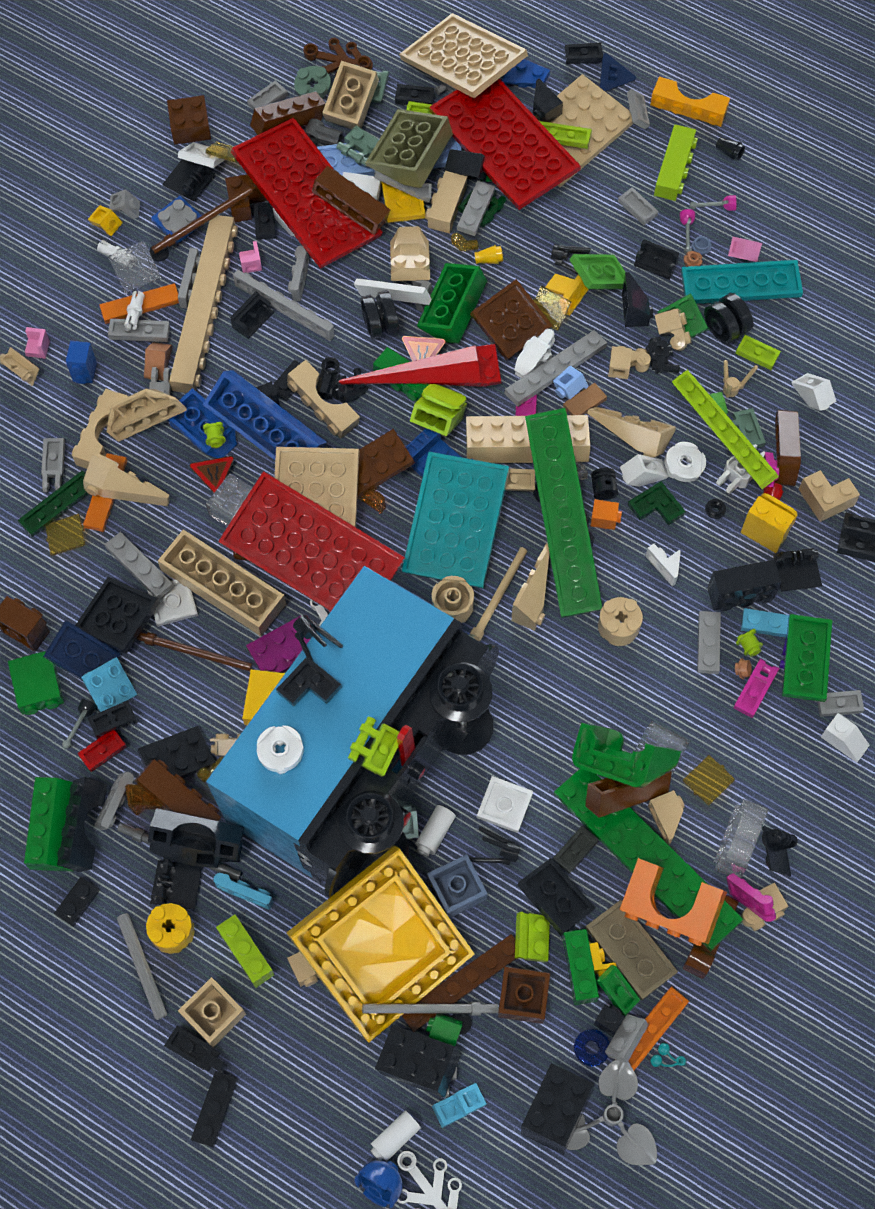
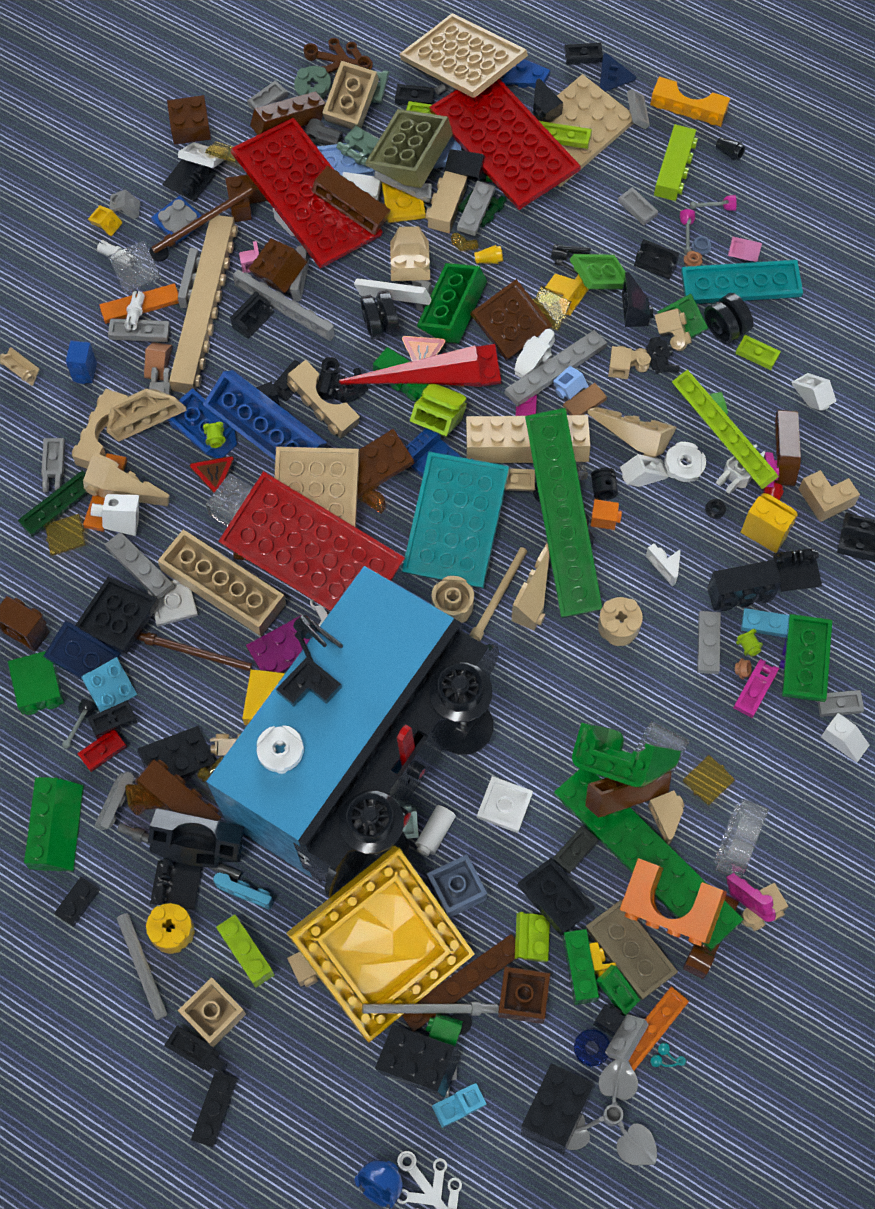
(37, 343): bright pink panel -> none
(75, 850): black arch -> none
(118, 513): none -> white torso
(264, 221): black plate -> none
(277, 265): none -> reddish brown brick
(382, 749): lime plate -> none
(394, 1136): white brick -> none
(509, 849): black plant -> none
(658, 499): dark green plate -> none
(732, 384): tan plant -> none
(748, 424): sand green plate -> none
(776, 847): black hinge -> none

